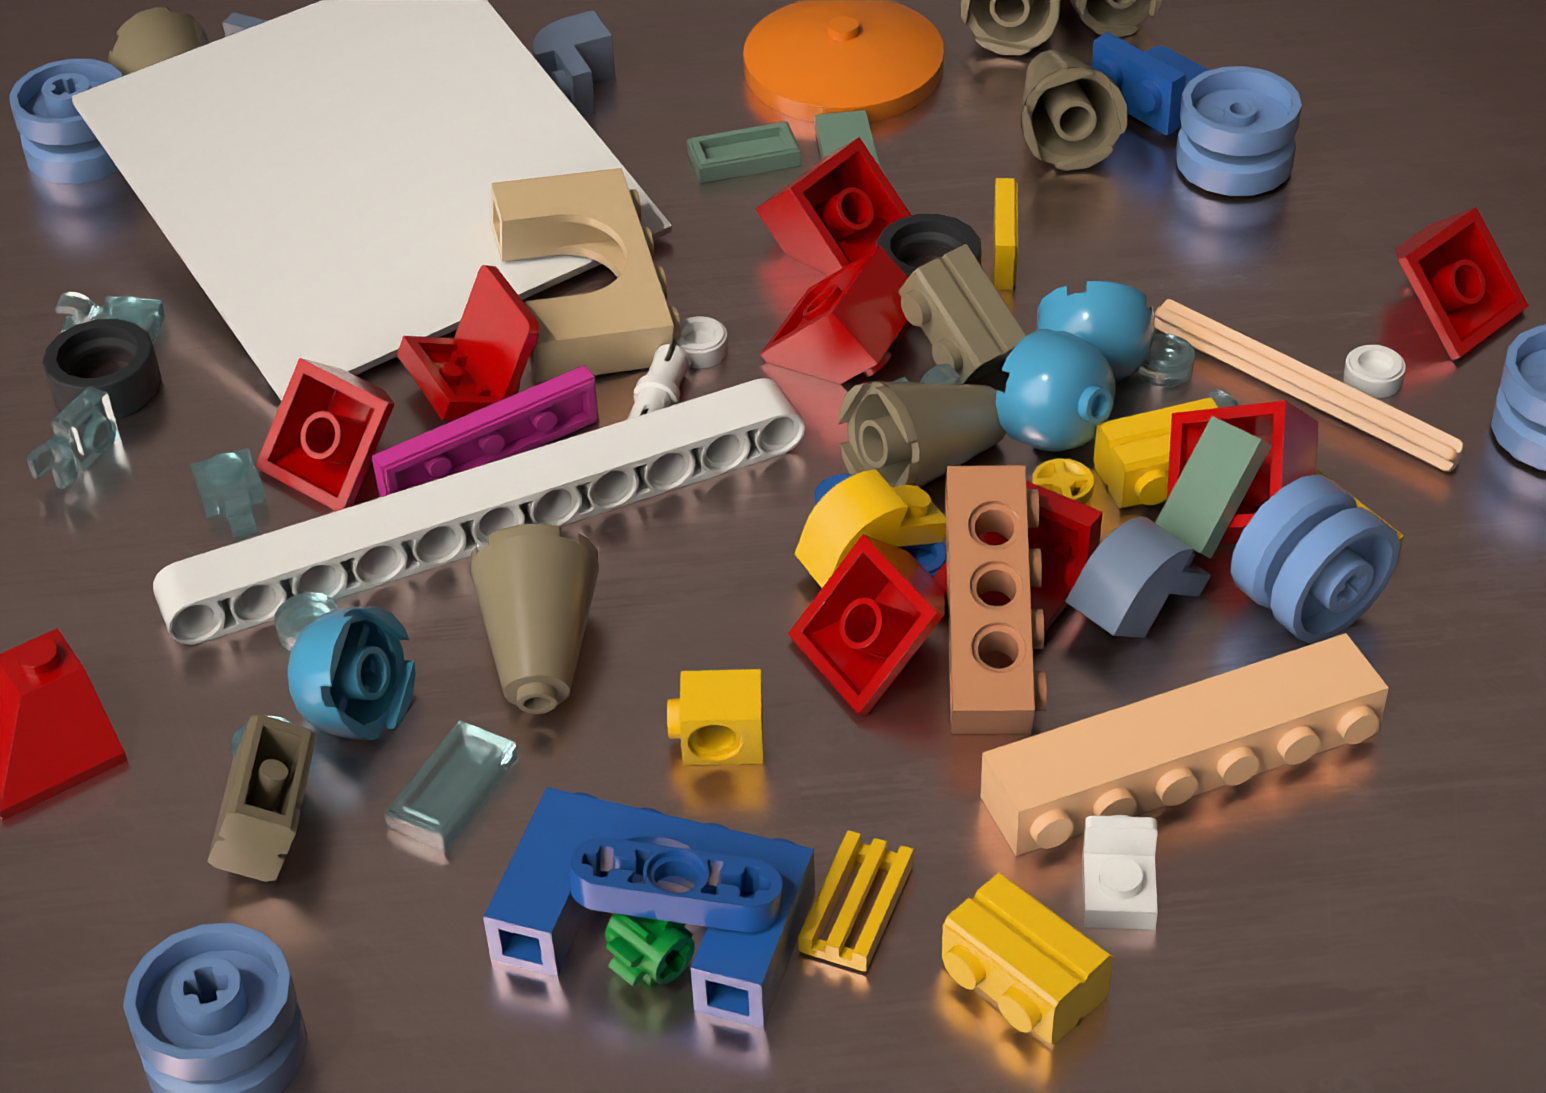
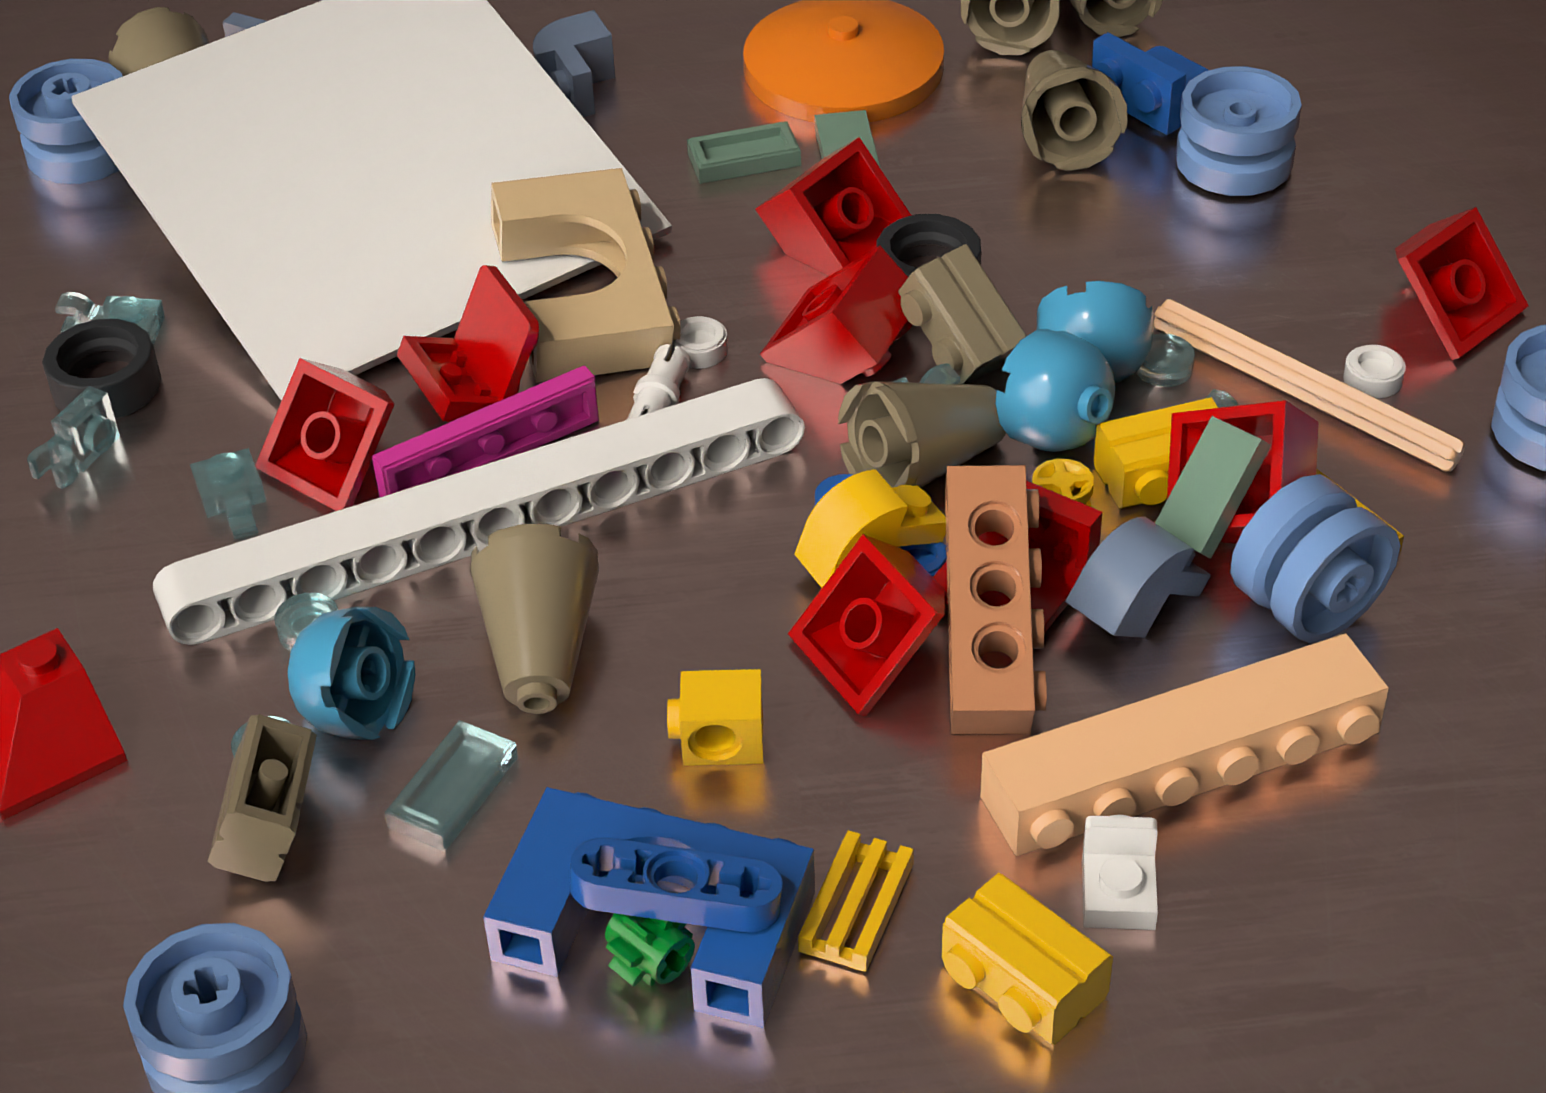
(1005, 233): yellow tile -> none

